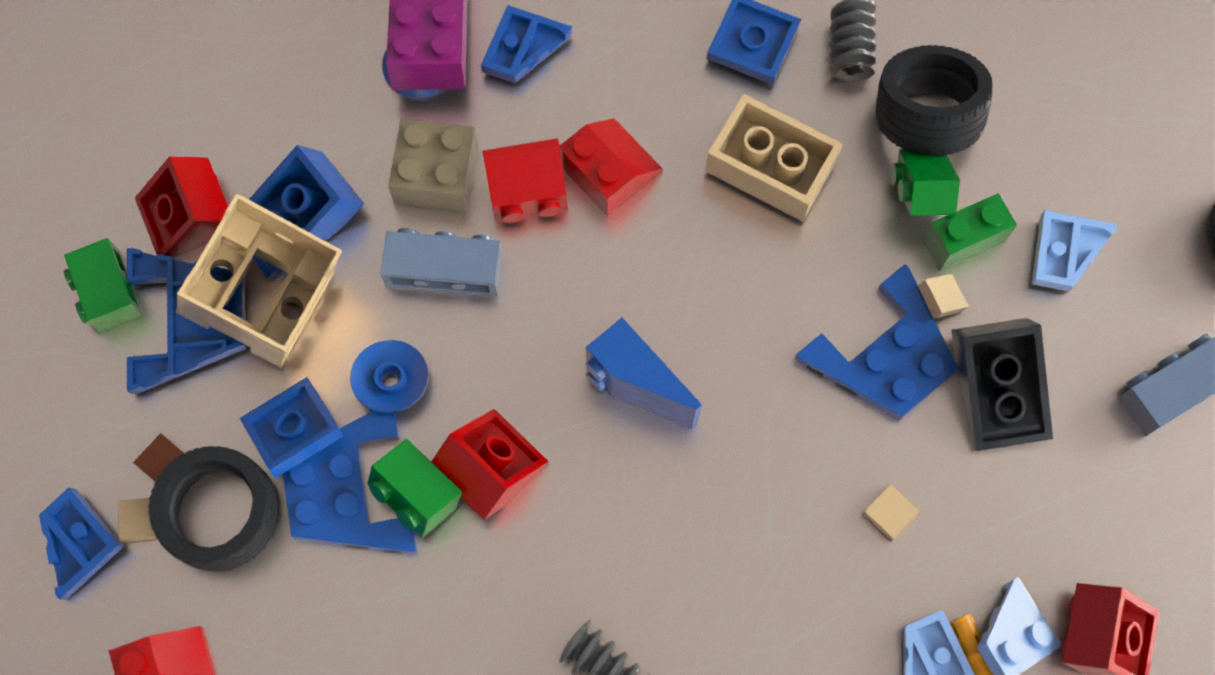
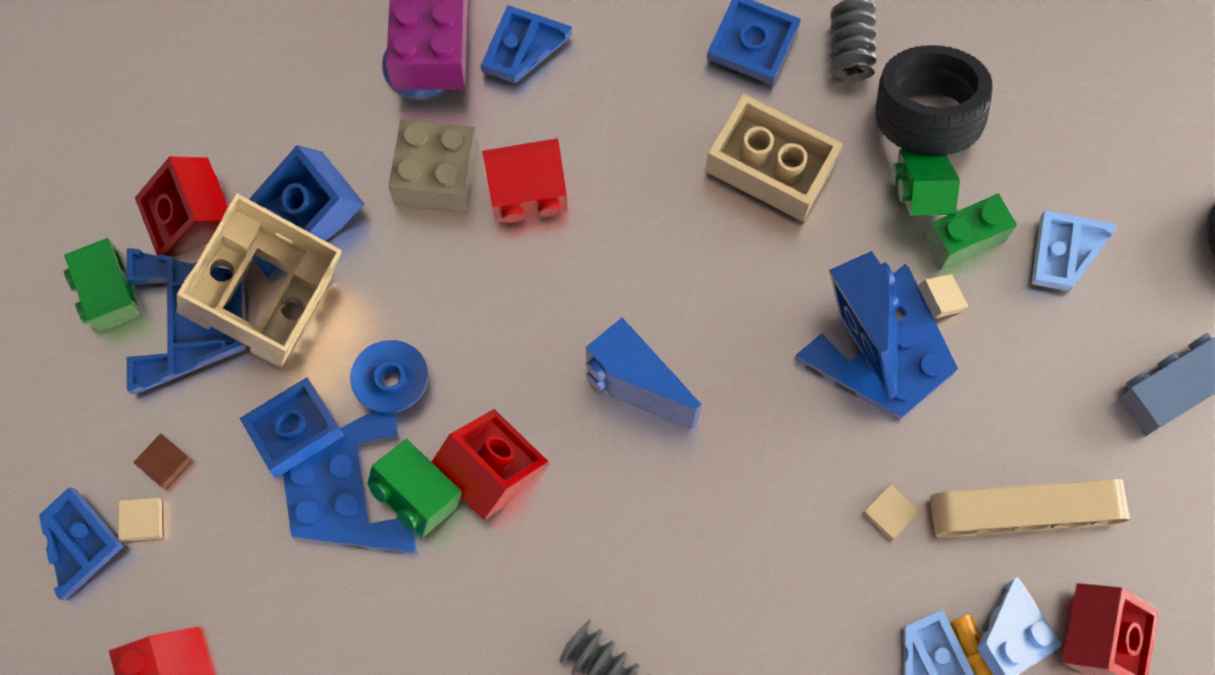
(176, 482): black tyre -> none
(441, 262): sand blue brick -> none
(607, 163): red slope -> none
(869, 313): none -> blue slope
(1003, 383): black slope -> none
(1029, 508): none -> tan beam

